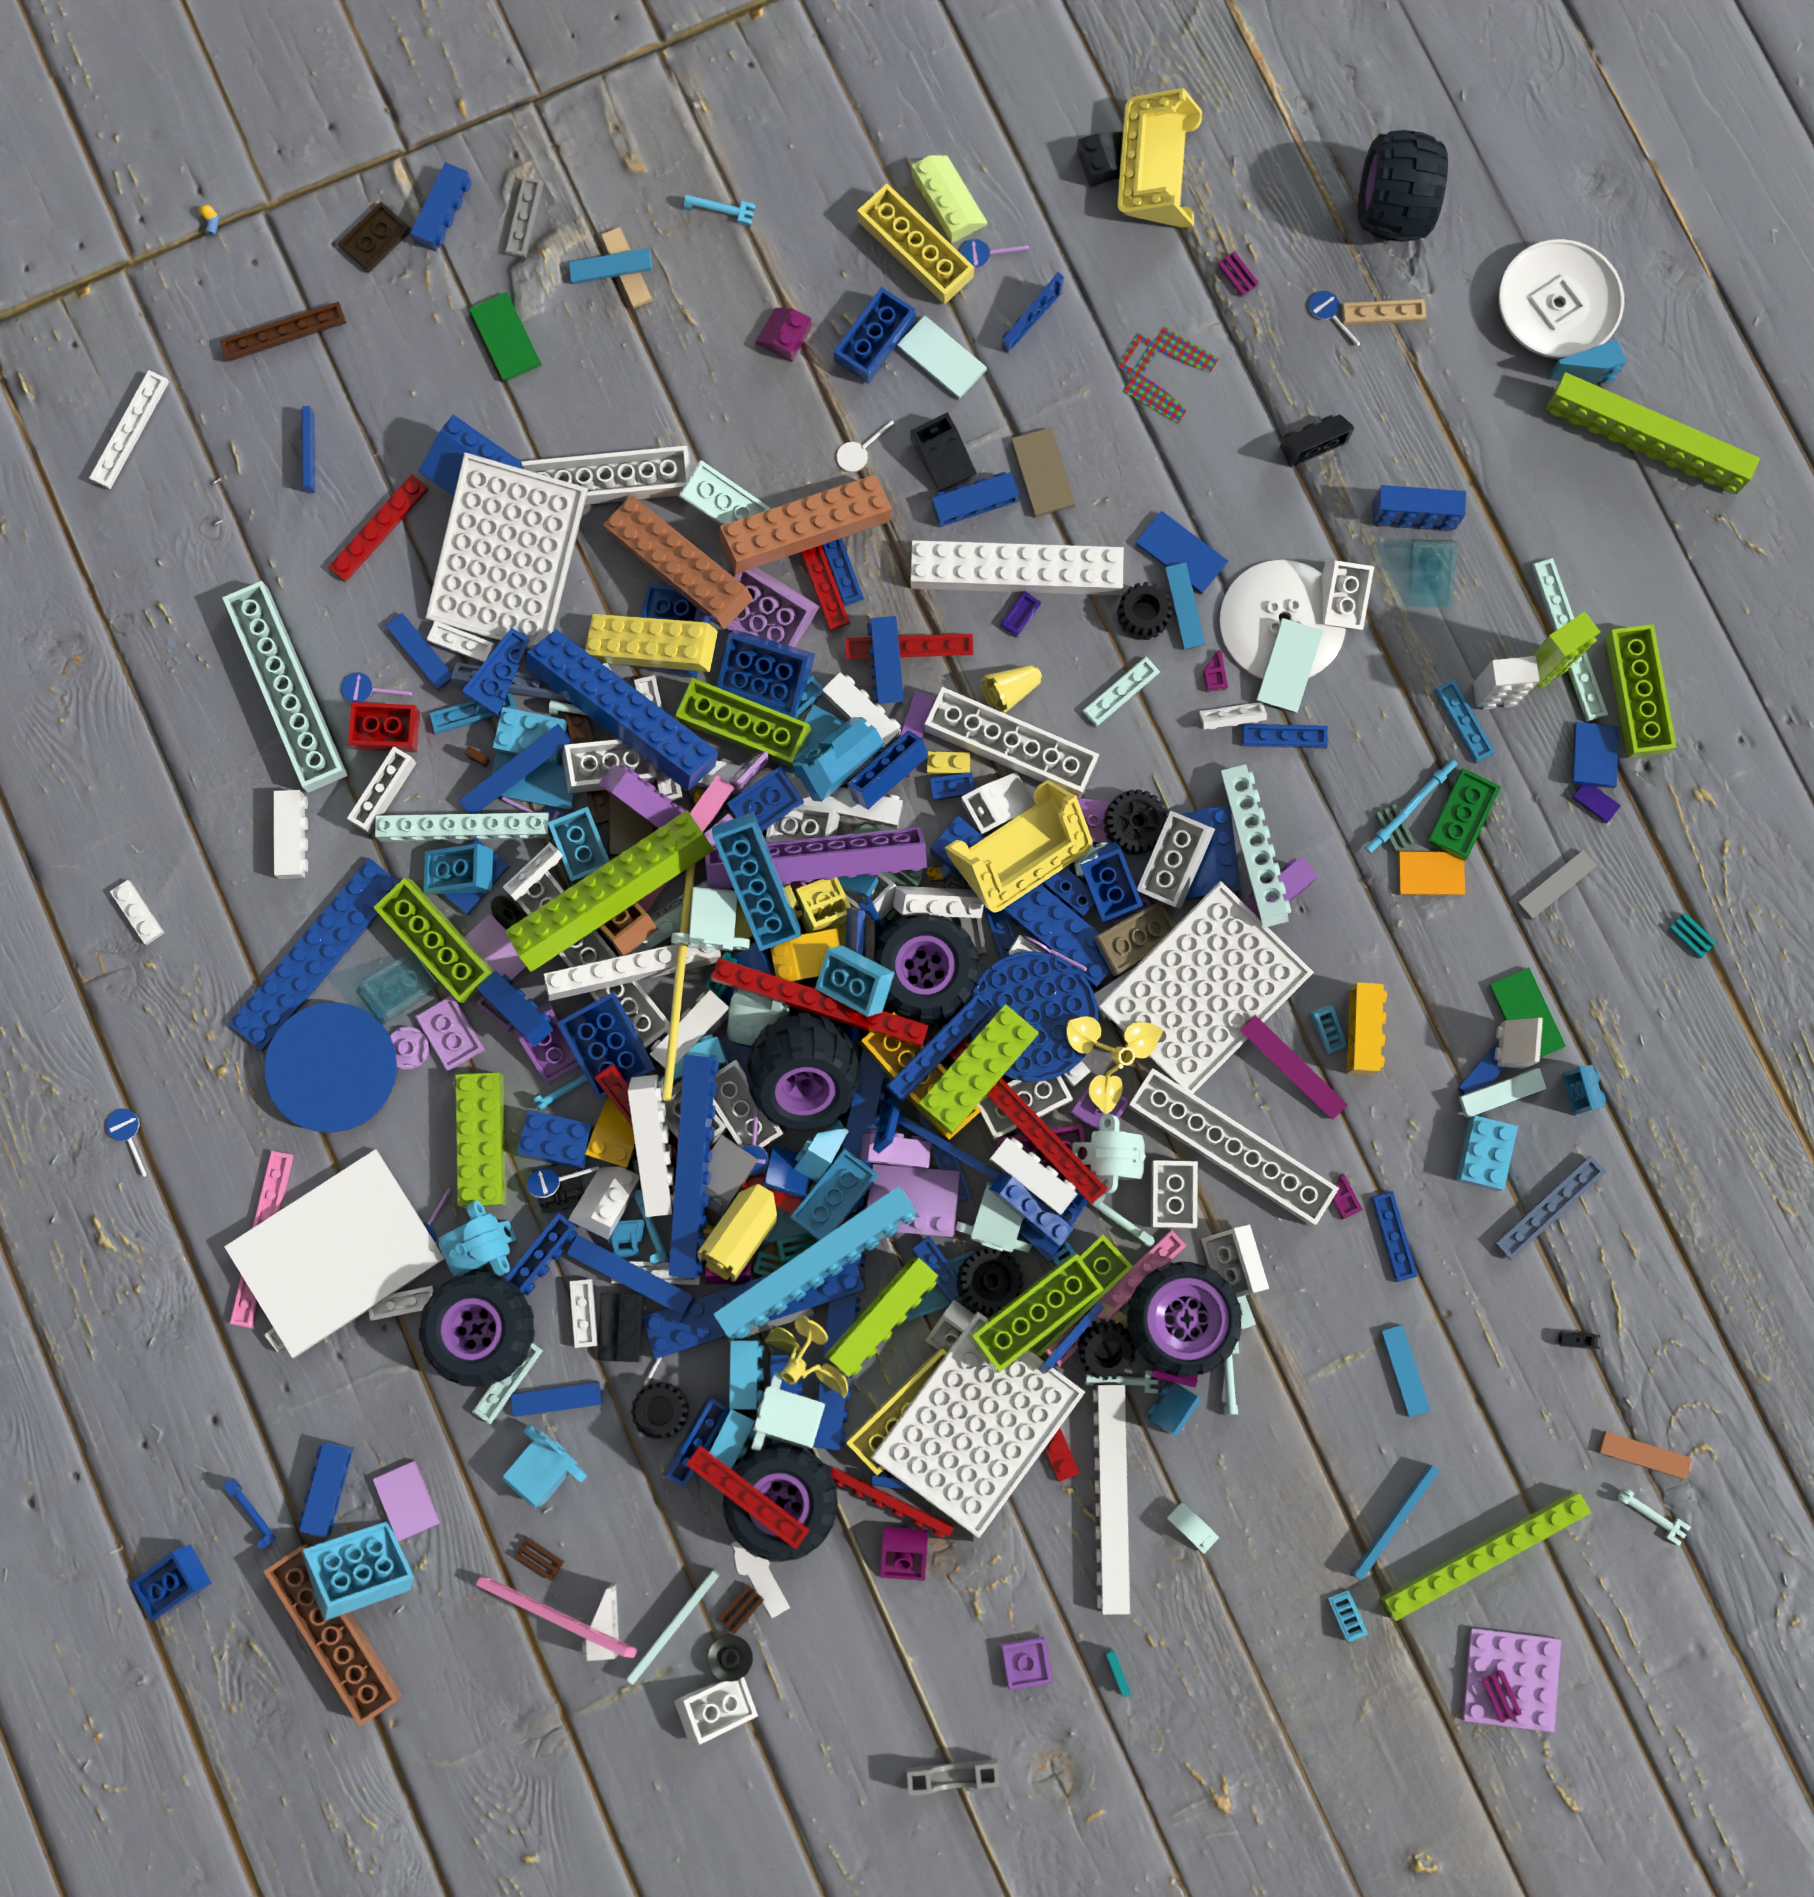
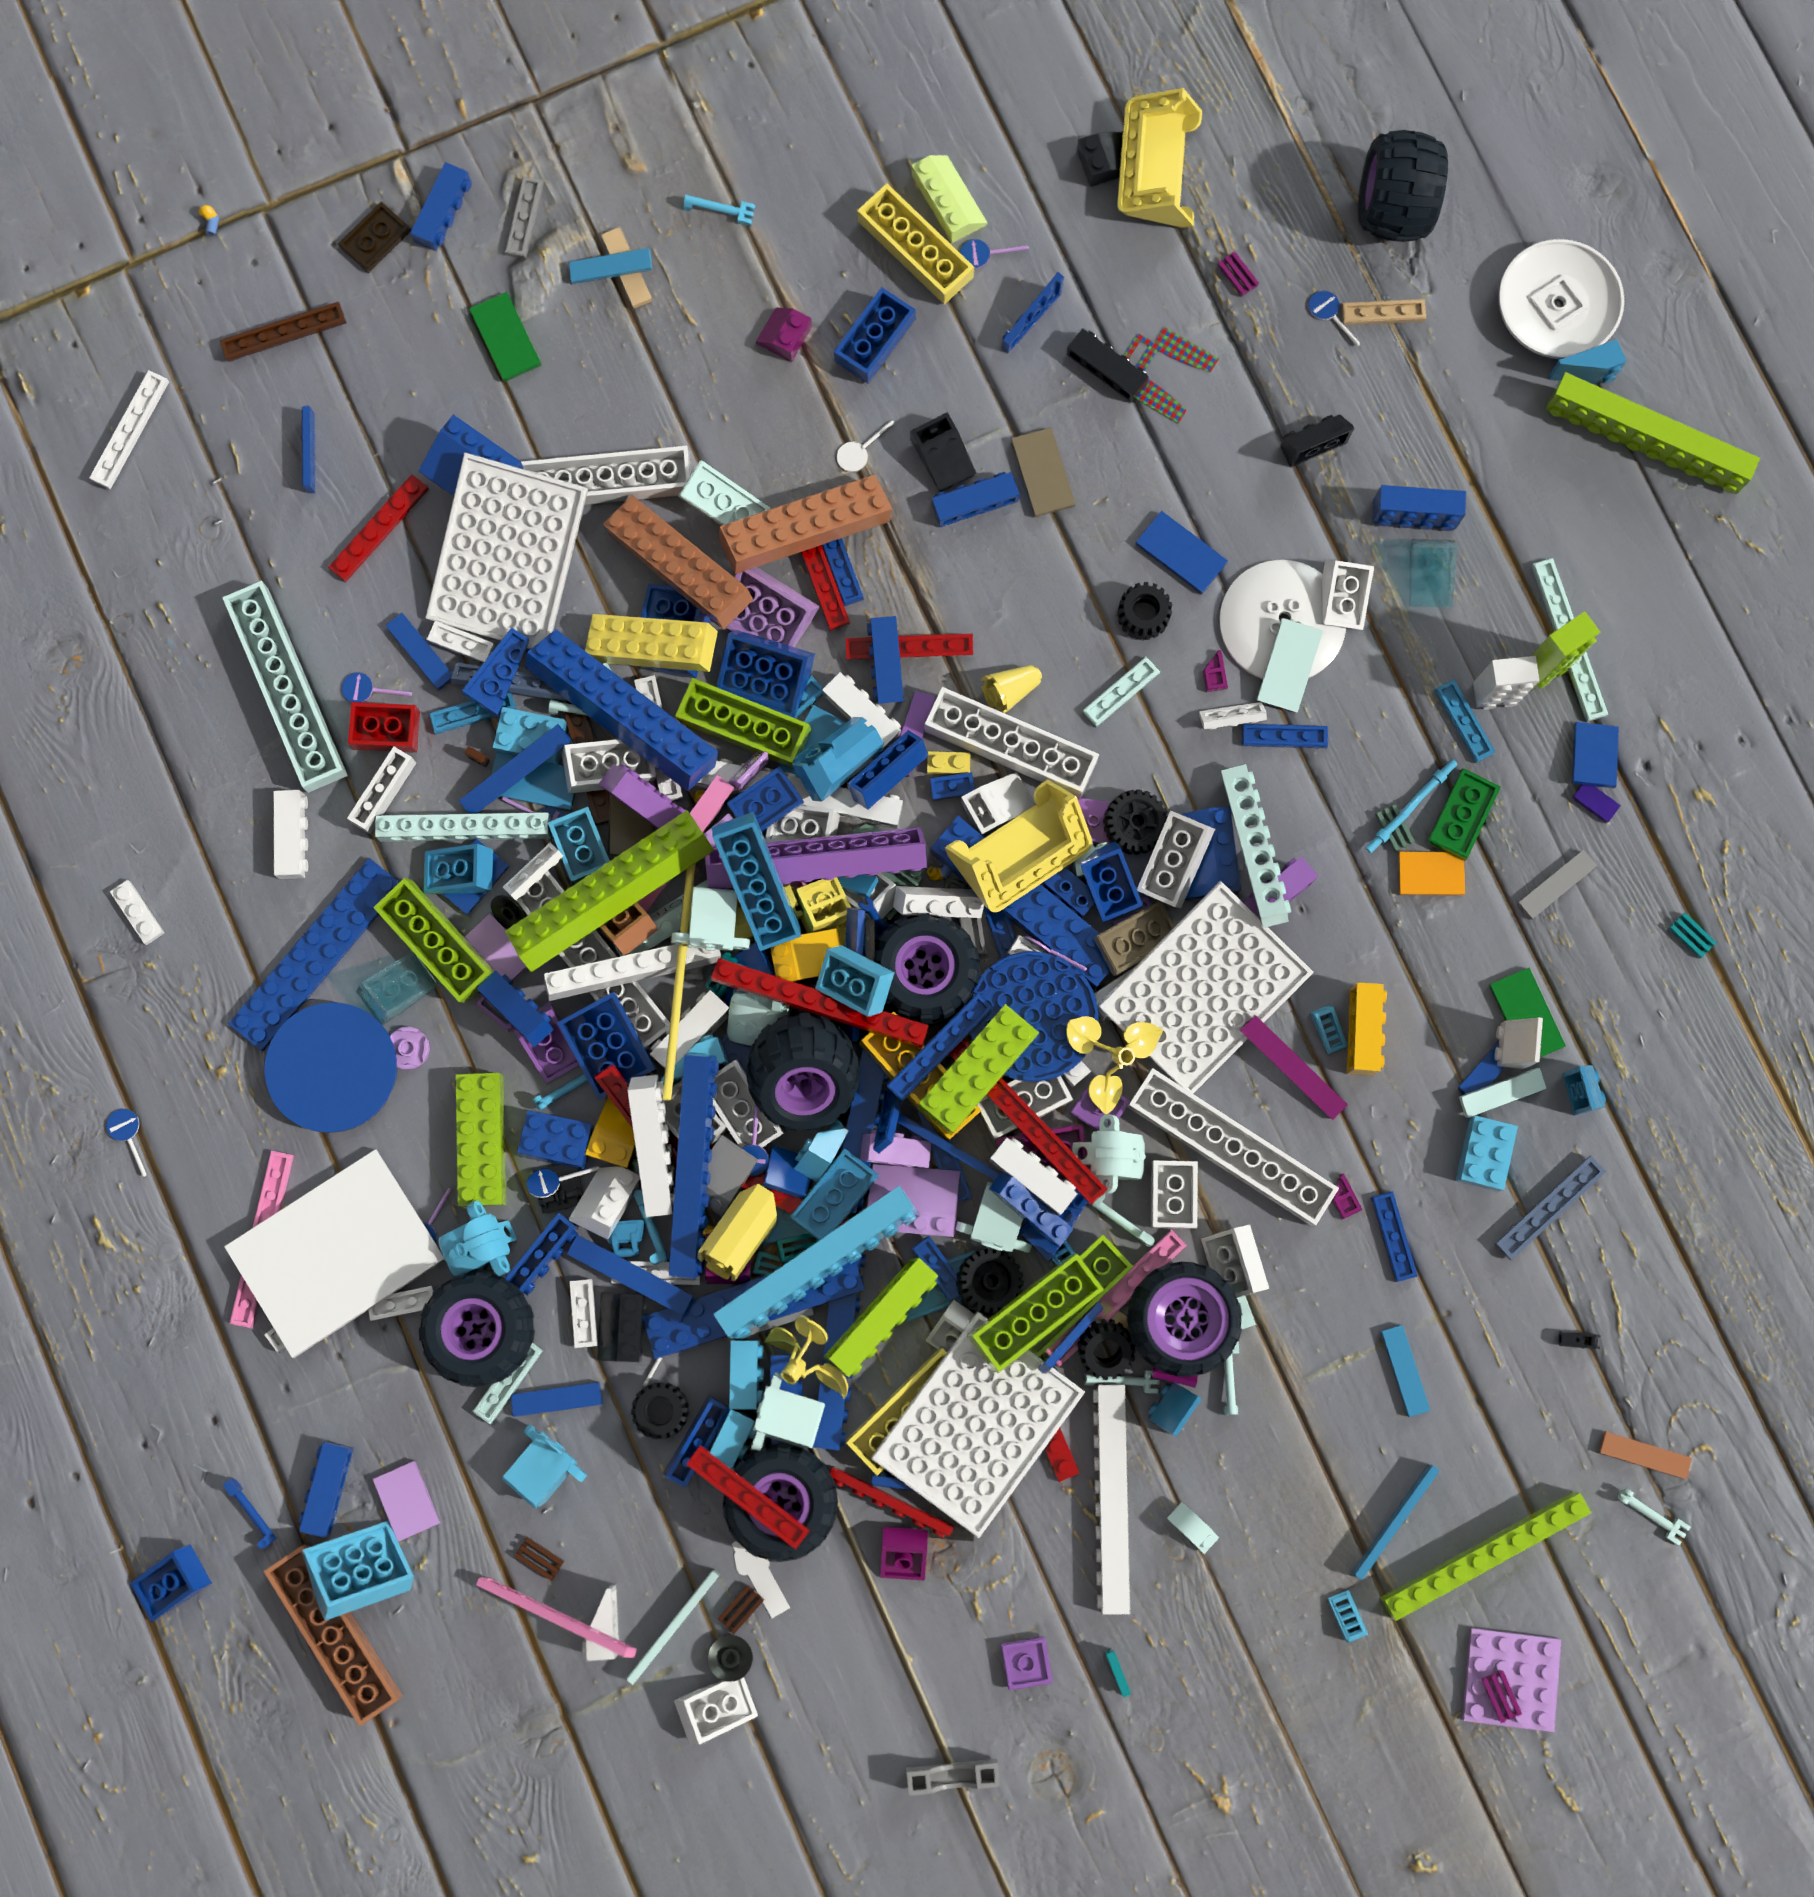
(450, 1033): lavender tile -> none
(942, 357): light aqua tile -> none
(1017, 568): white brick -> none
(1020, 614): dark purple tile -> none
(1107, 365): none -> black brick
(1185, 606): dark azure tile -> none
(1640, 691): lime brick -> none

